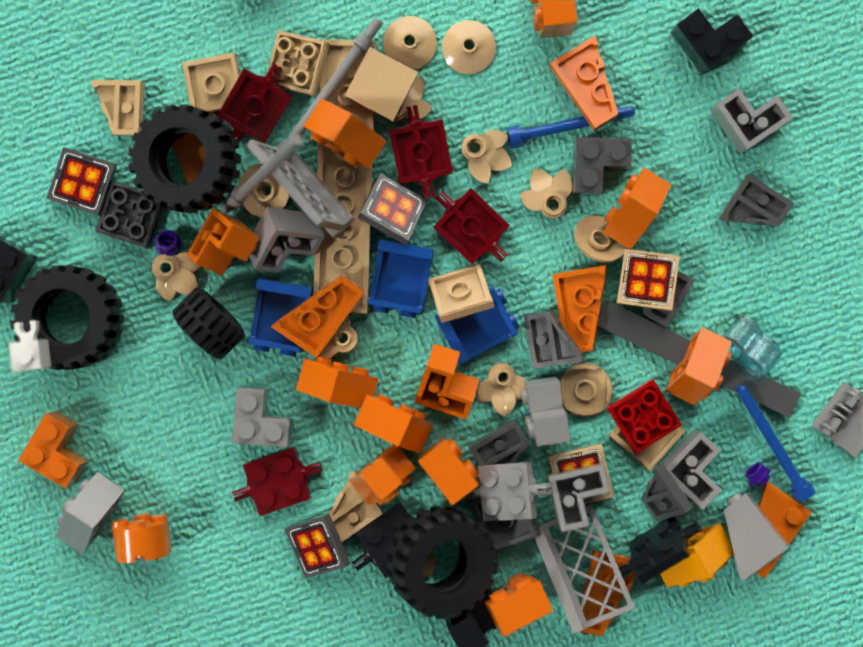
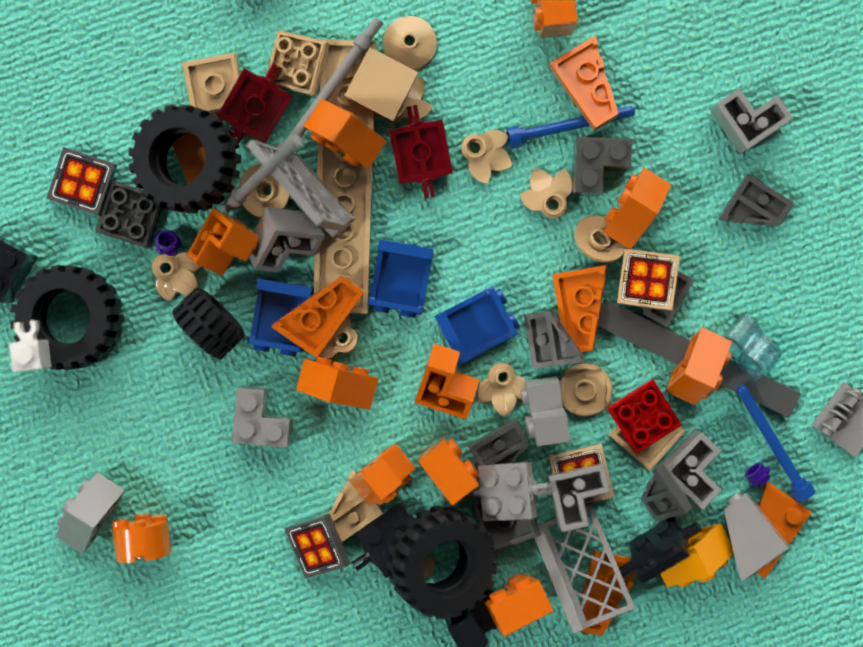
(48, 453): orange brick -> none
(122, 104): tan wing -> none
(277, 481): dark red plate -> none
(392, 209): tile -> none
(399, 426): orange brick -> none
(461, 293): tan tile -> none
(464, 60): tan dish -> none
(471, 226): dark red plate -> none
(709, 46): black brick -> none

